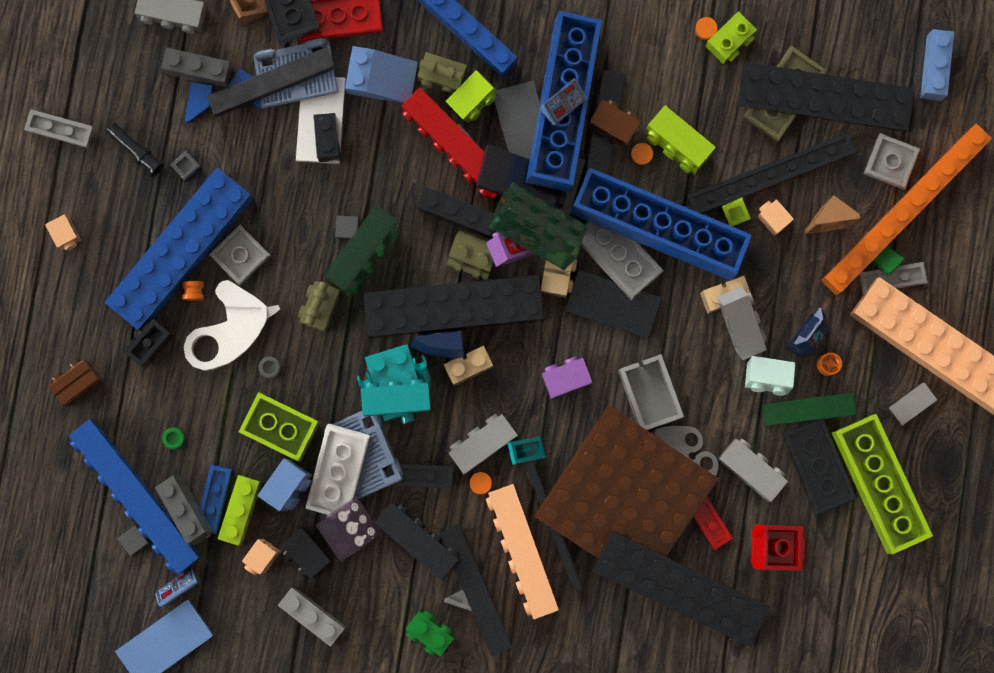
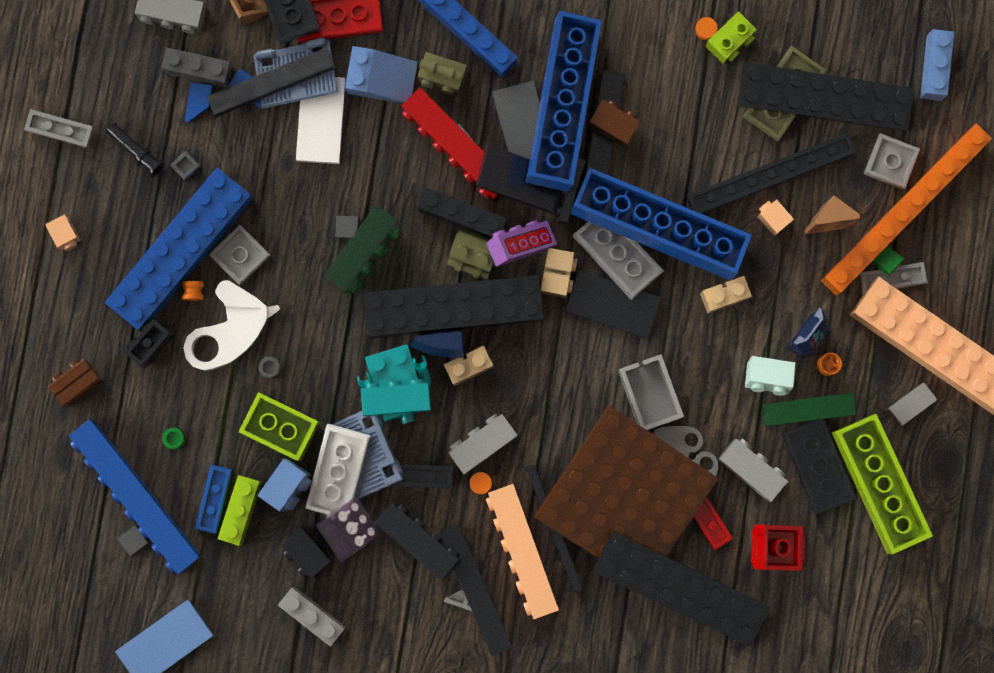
(177, 587): medium blue slope -> none
(184, 510): dark grey brick -> none
(260, 557): light nougat brick -> none
(320, 306): olive brick -> none
(327, 137): black brick -> none
(426, 630): green brick -> none
(472, 97): lime brick -> none
(526, 450): teal slope -> none
(538, 226): clear green brick -> none
(563, 102): slope -> none
(566, 377): medium lavender brick -> none
(641, 154): orange tile -> none
(679, 140): lime brick -> none
(736, 212): lime plate -> none
(742, 322): light grey brick -> none

